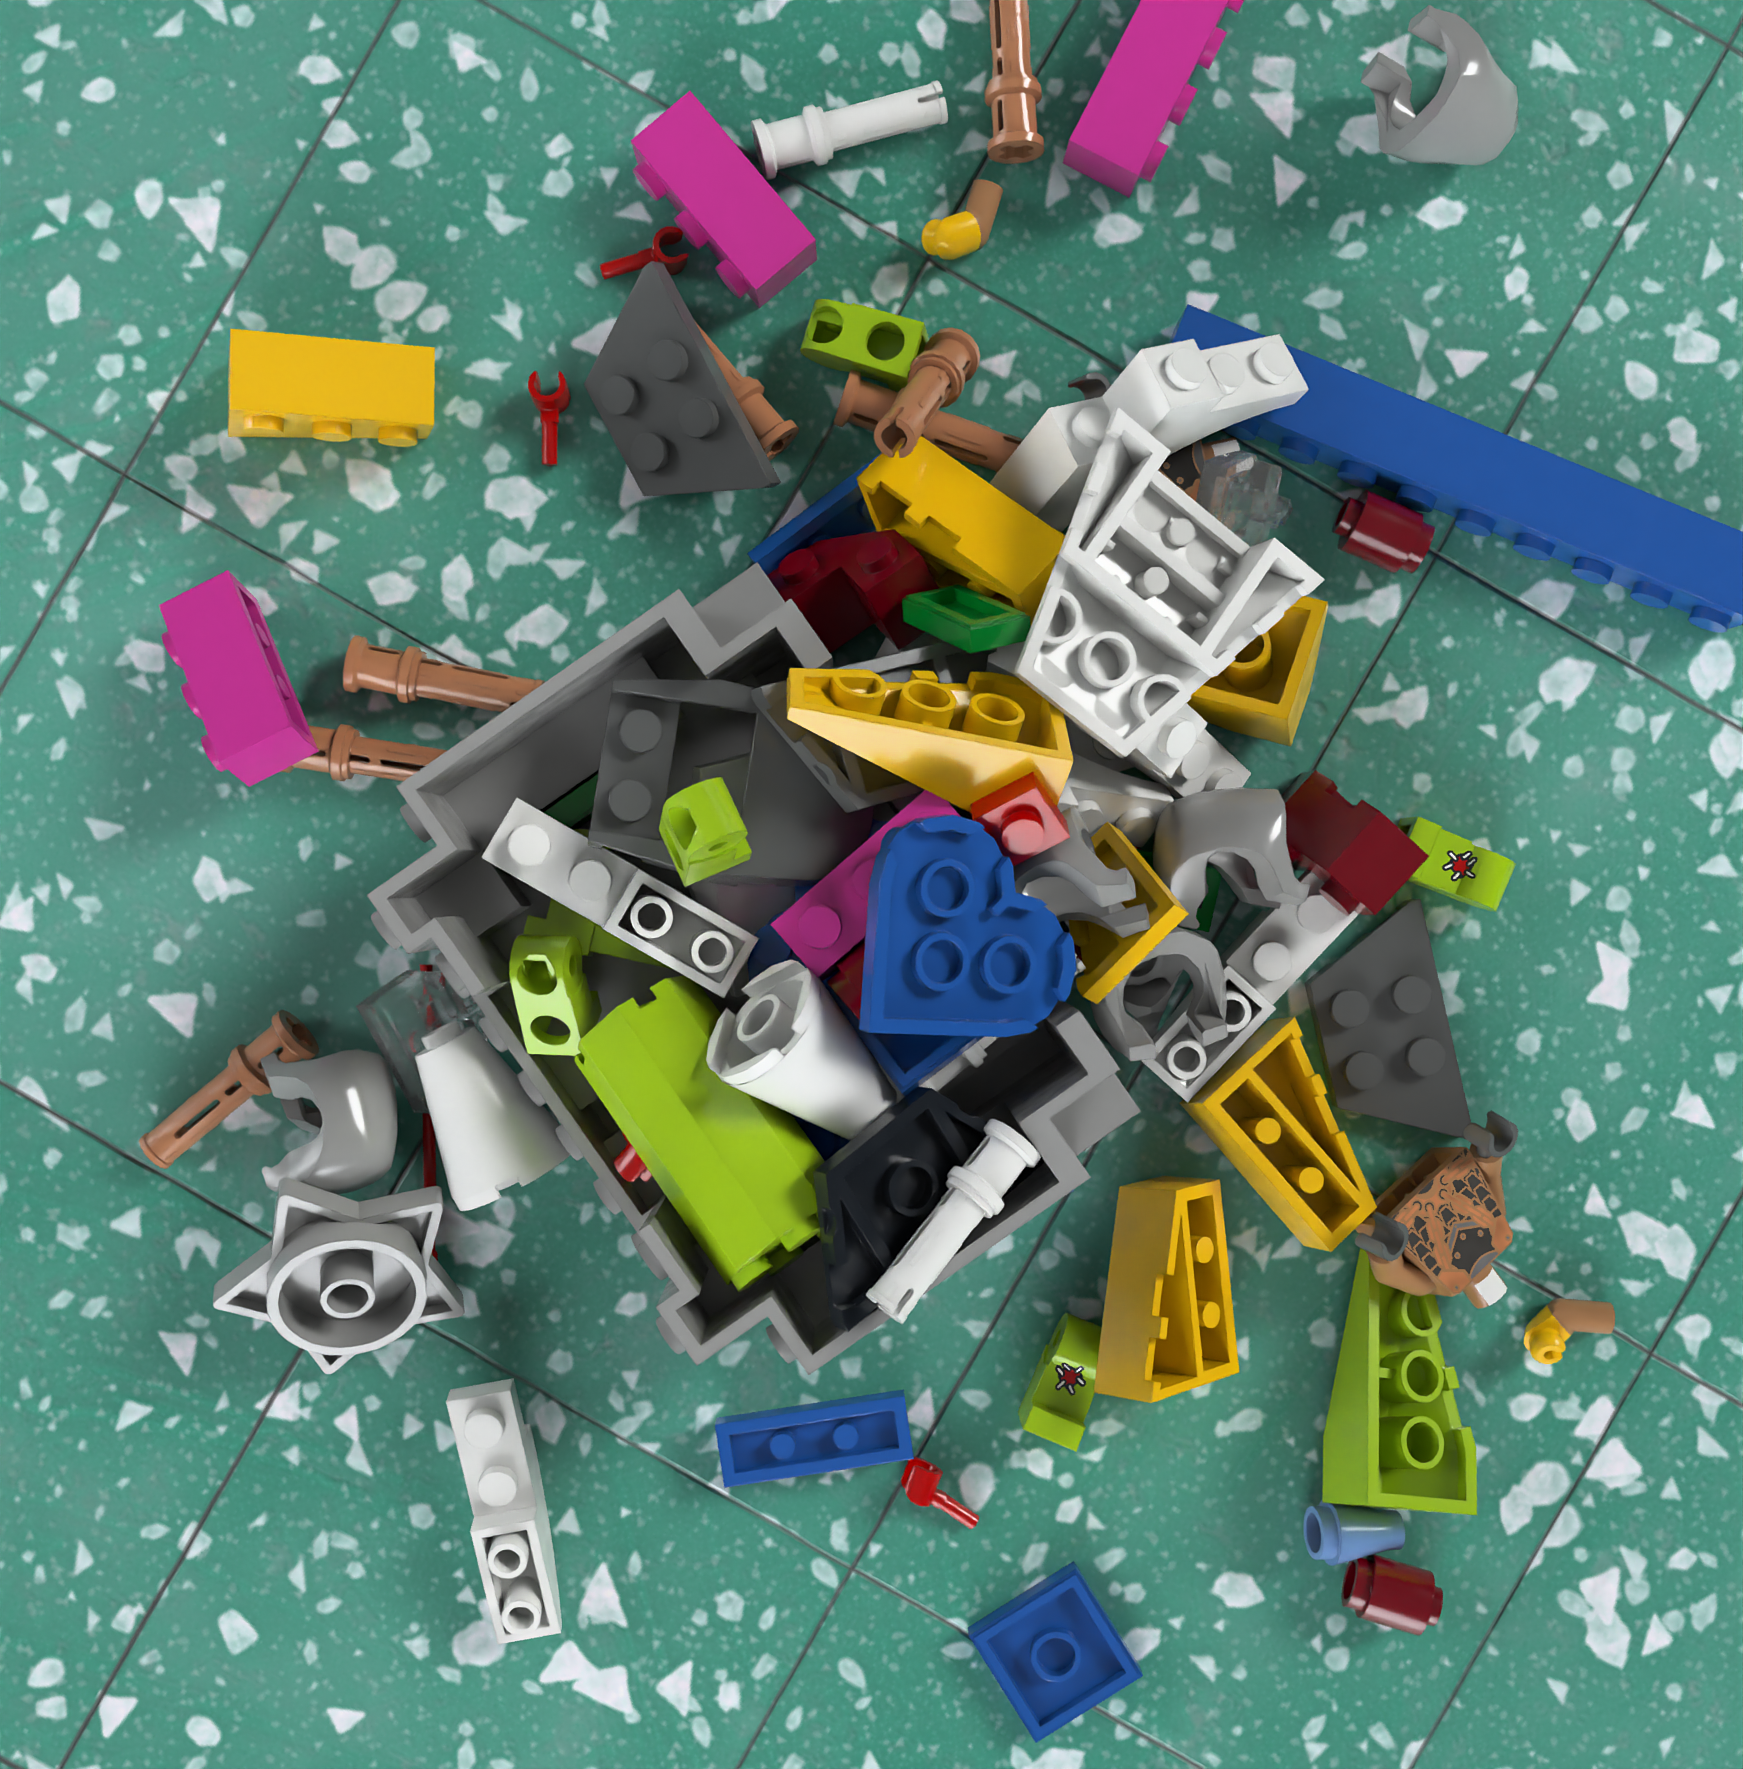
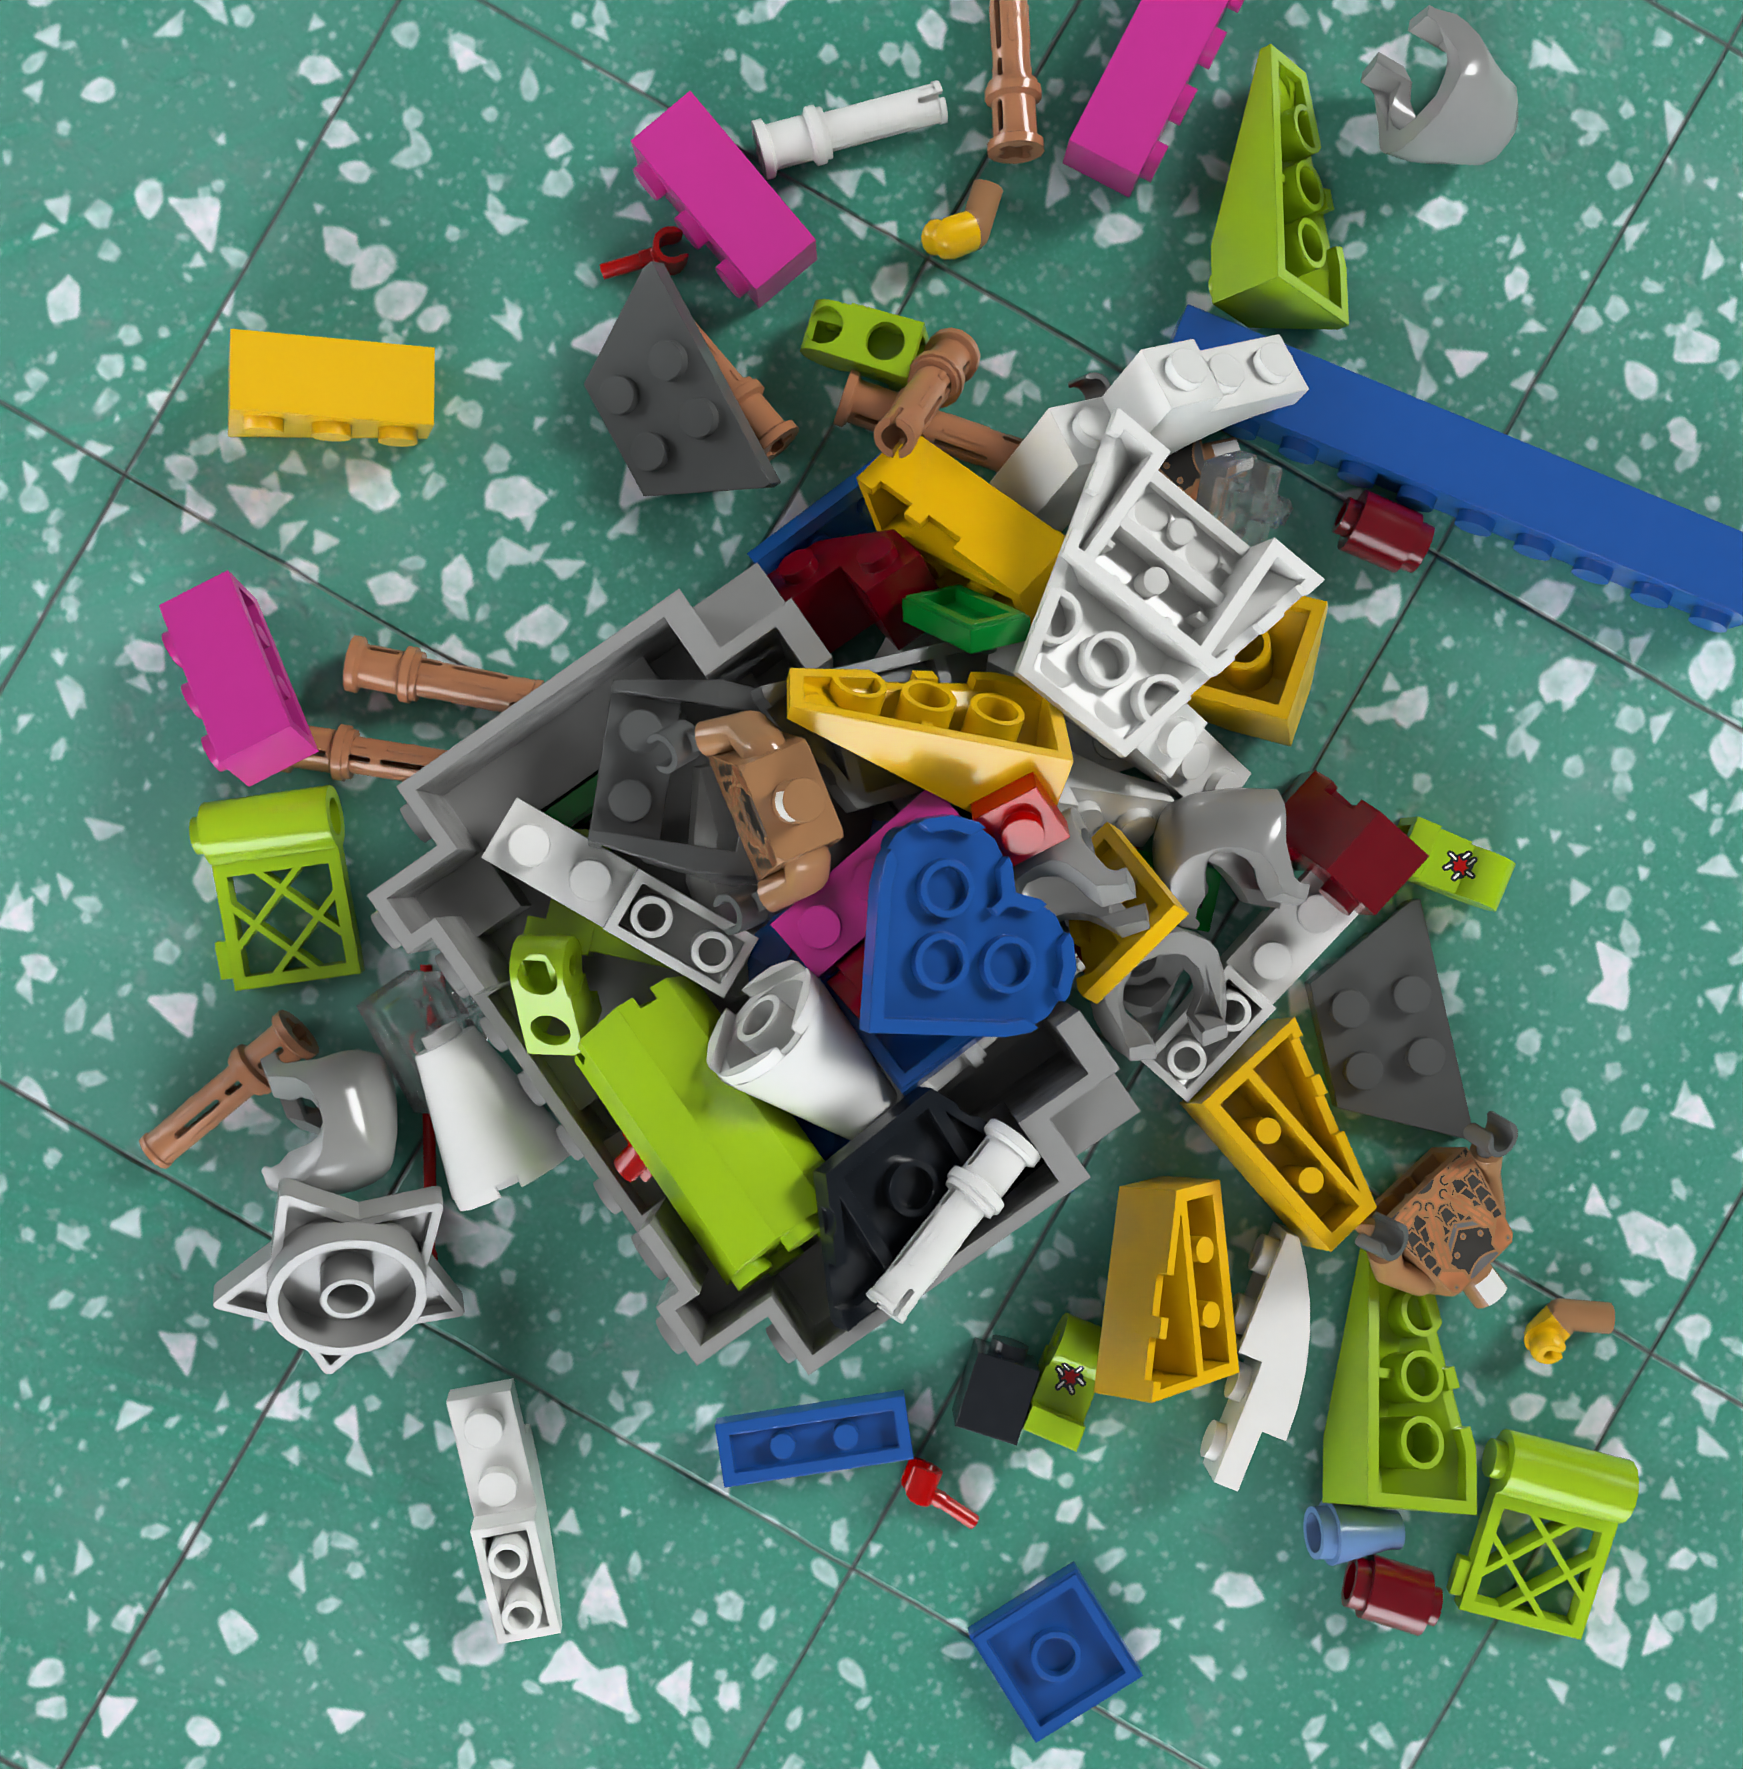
(271, 835): none -> lime piece
(549, 408): red hand -> none
(703, 831): lime leg -> none
(774, 803): none -> medium nougat torso
(996, 1388): none -> black brick
(1271, 231): none -> lime wedge
(1275, 1337): none -> white slope
(1559, 1485): none -> lime piece

